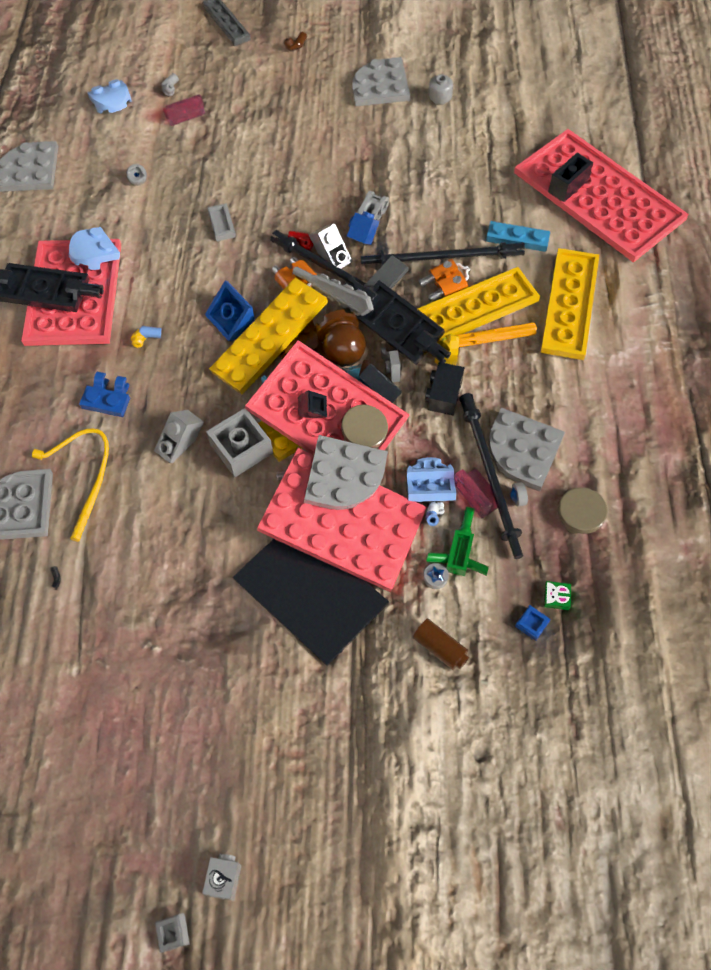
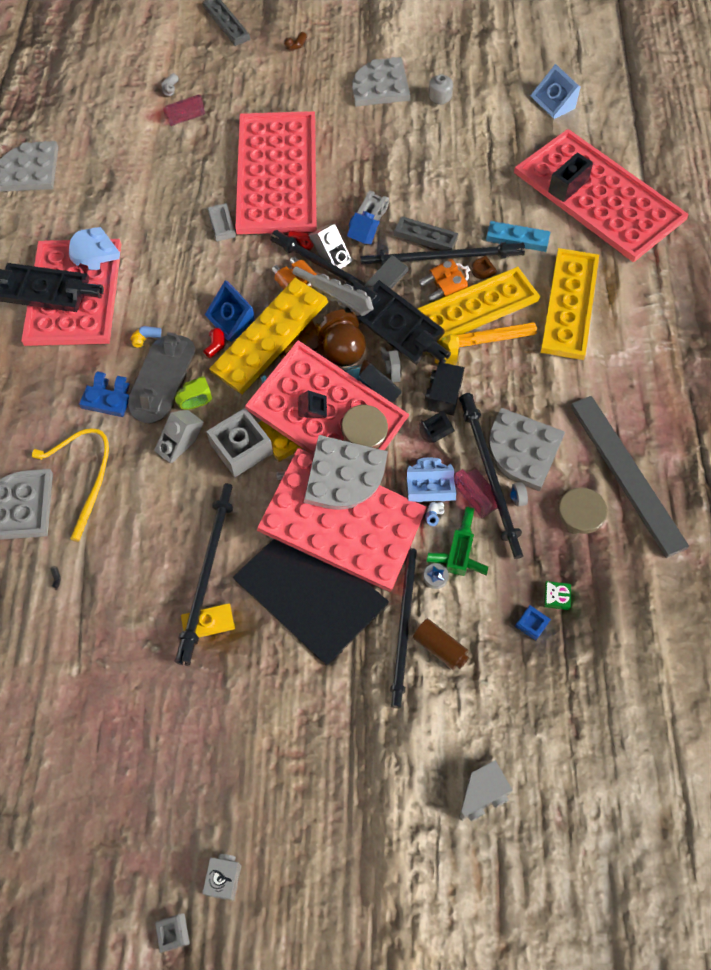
(110, 96): light blue slope -> none
(136, 174): light grey tile -> none
(160, 378): none -> flat silver piece
(189, 638): none -> black bar
(193, 394): none -> lime rock
(212, 620): none -> yellow plate
(217, 342): none -> red arm
(276, 173): none -> coral plate
(397, 688): none -> black bar
(425, 234): none -> dark grey plate
(435, 427): none -> black plate
(483, 268): none -> reddish brown tile
(483, 789): none -> light grey slope
(556, 92): none -> light blue slope
(629, 477): none -> dark grey tile

